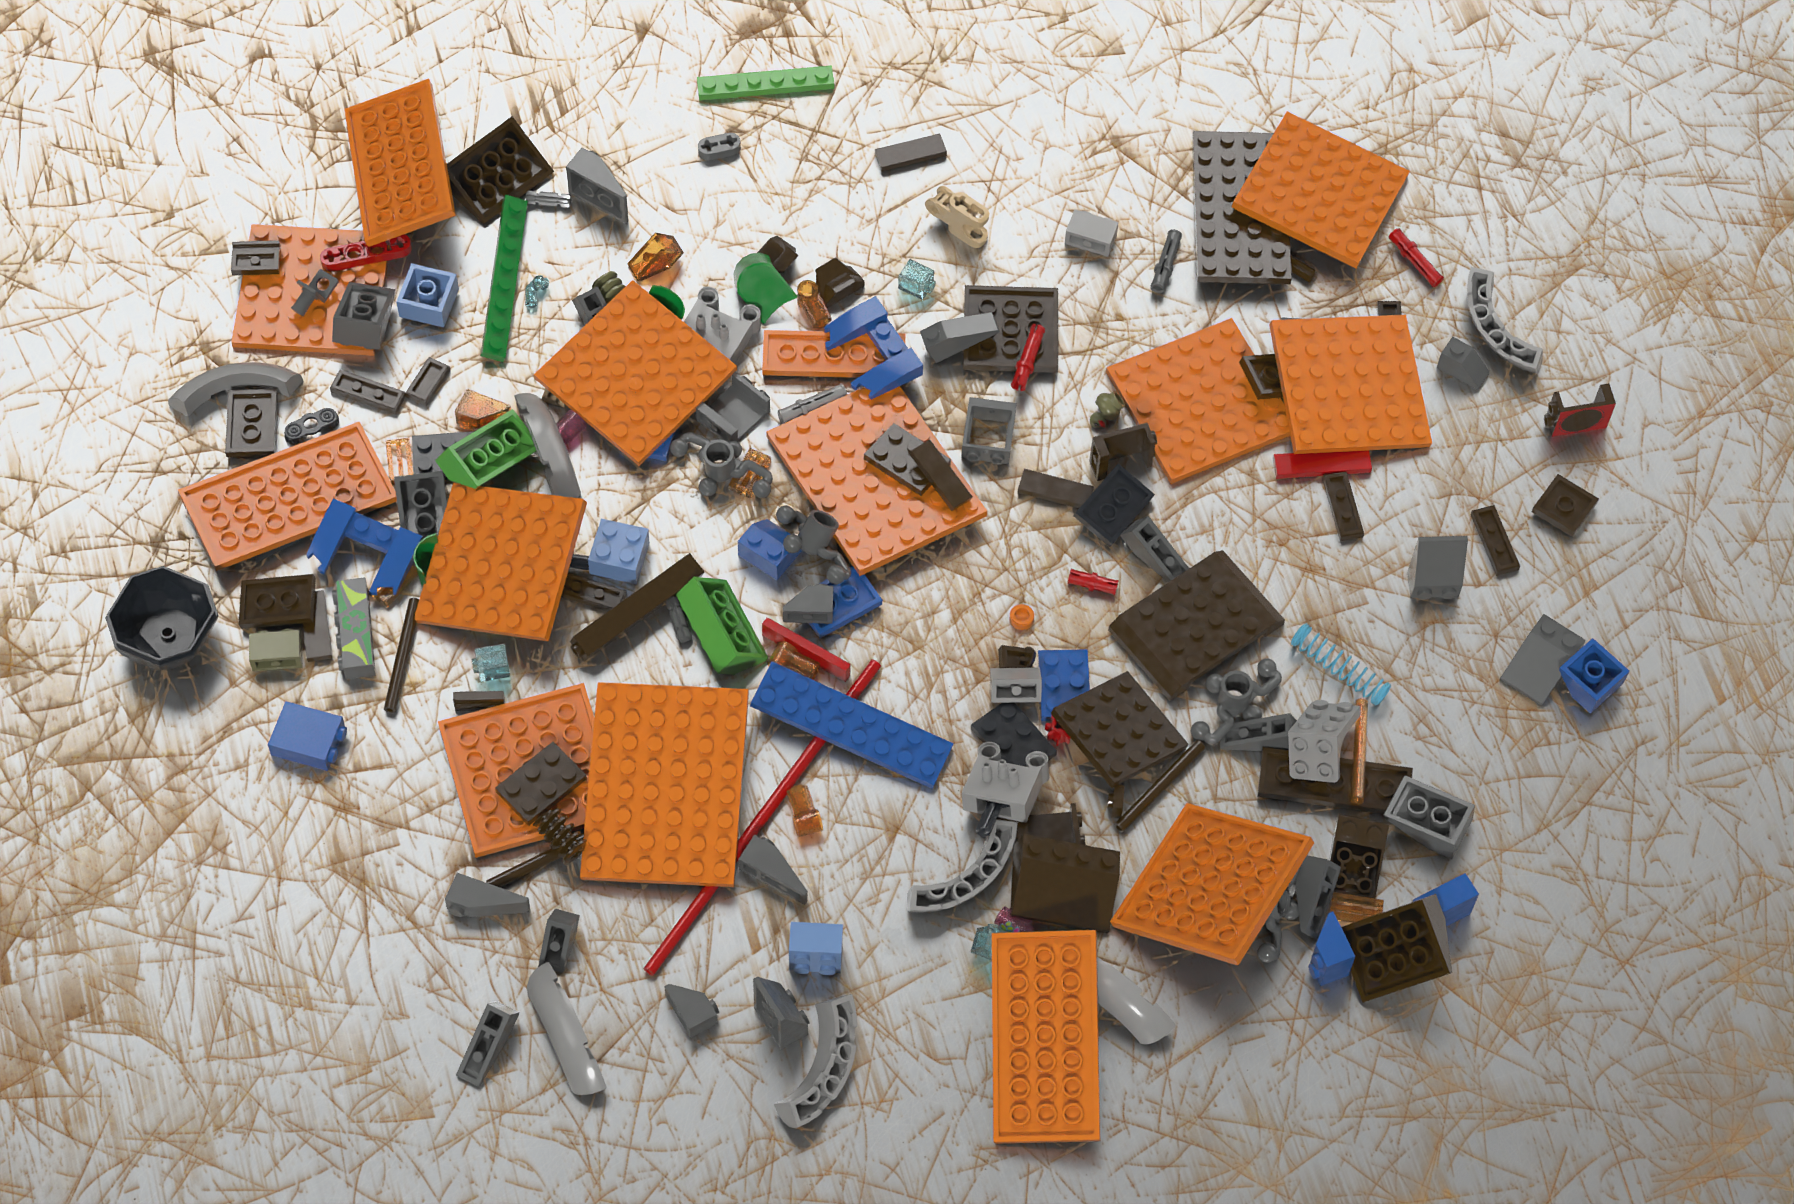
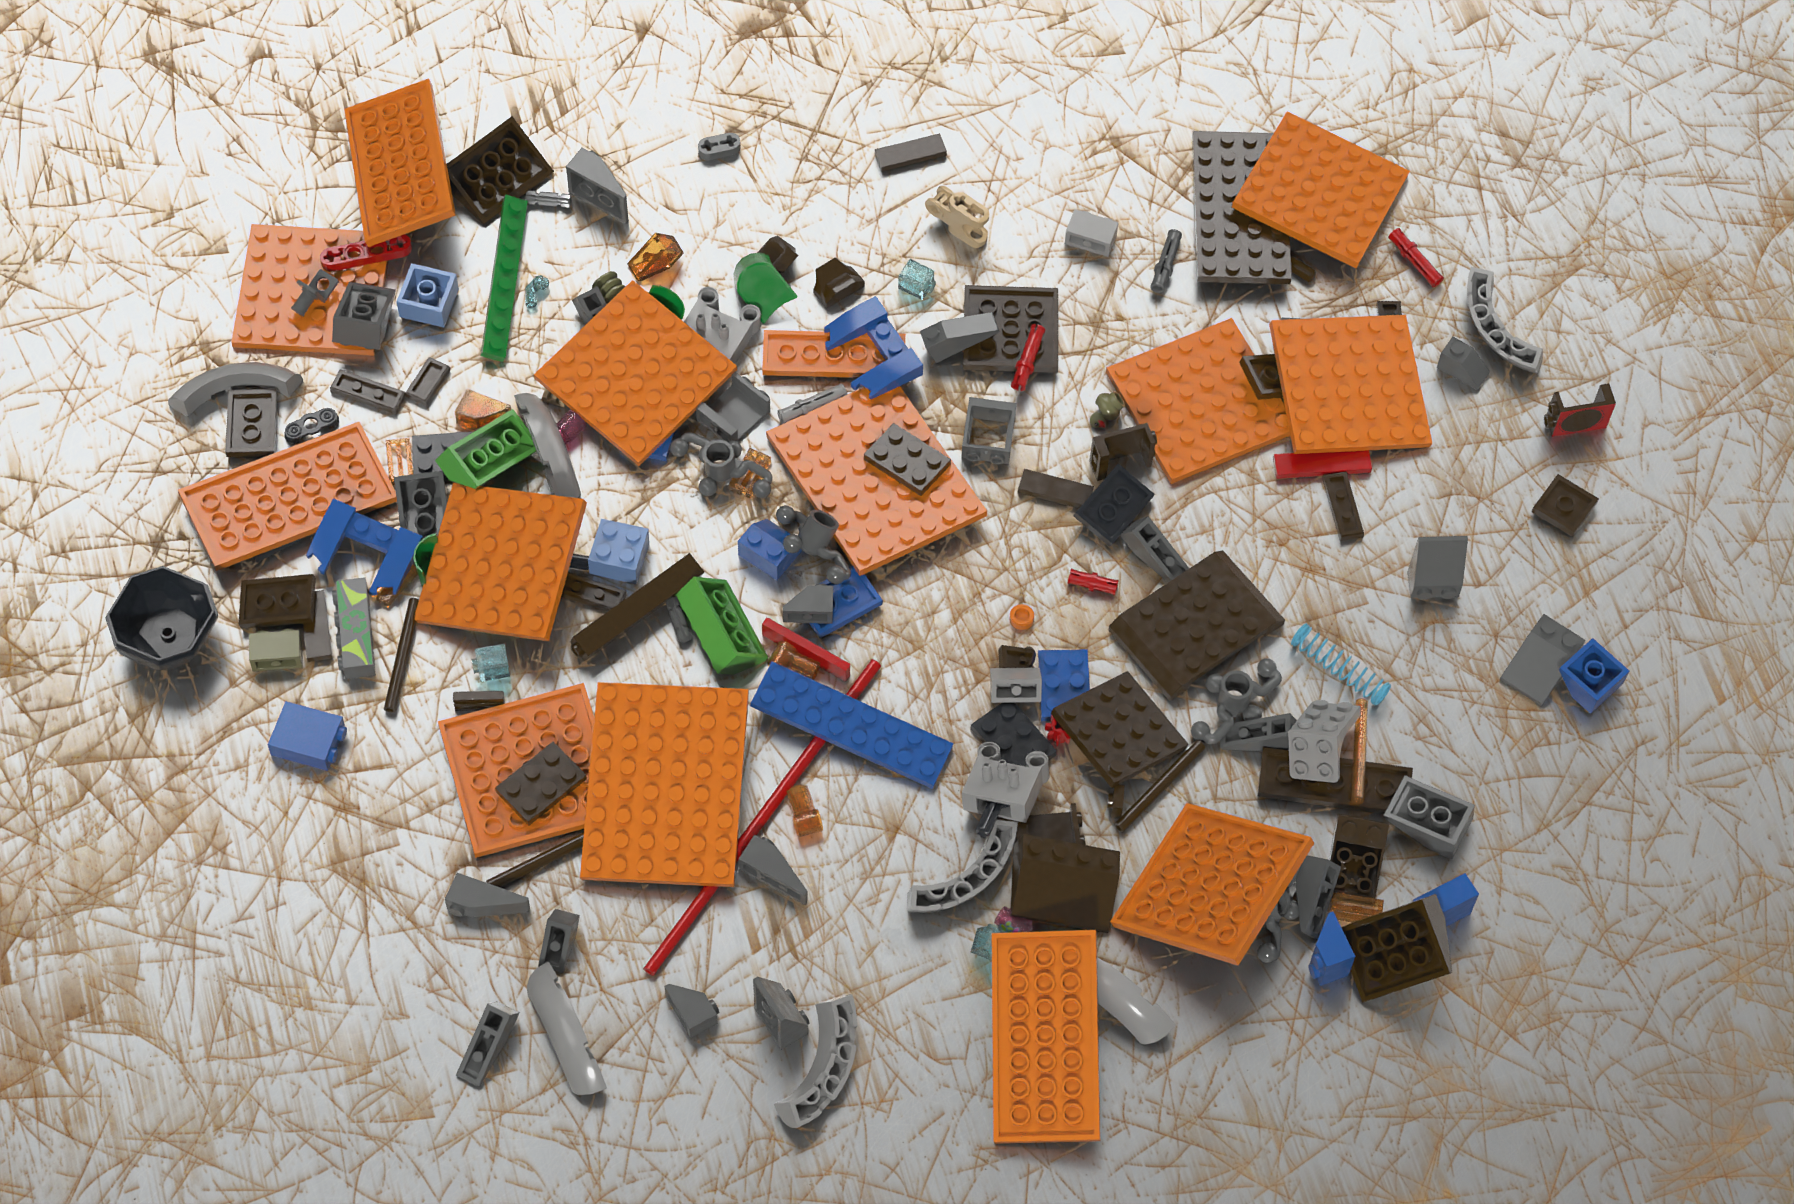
(255, 258): plate -> none
(560, 835): dark brown piece -> none
(765, 82): bright green plate -> none
(813, 305): clear orange piece -> none
(815, 948): medium blue brick -> none
(940, 475): dark brown tile -> none
(1495, 540): dark brown tile -> none

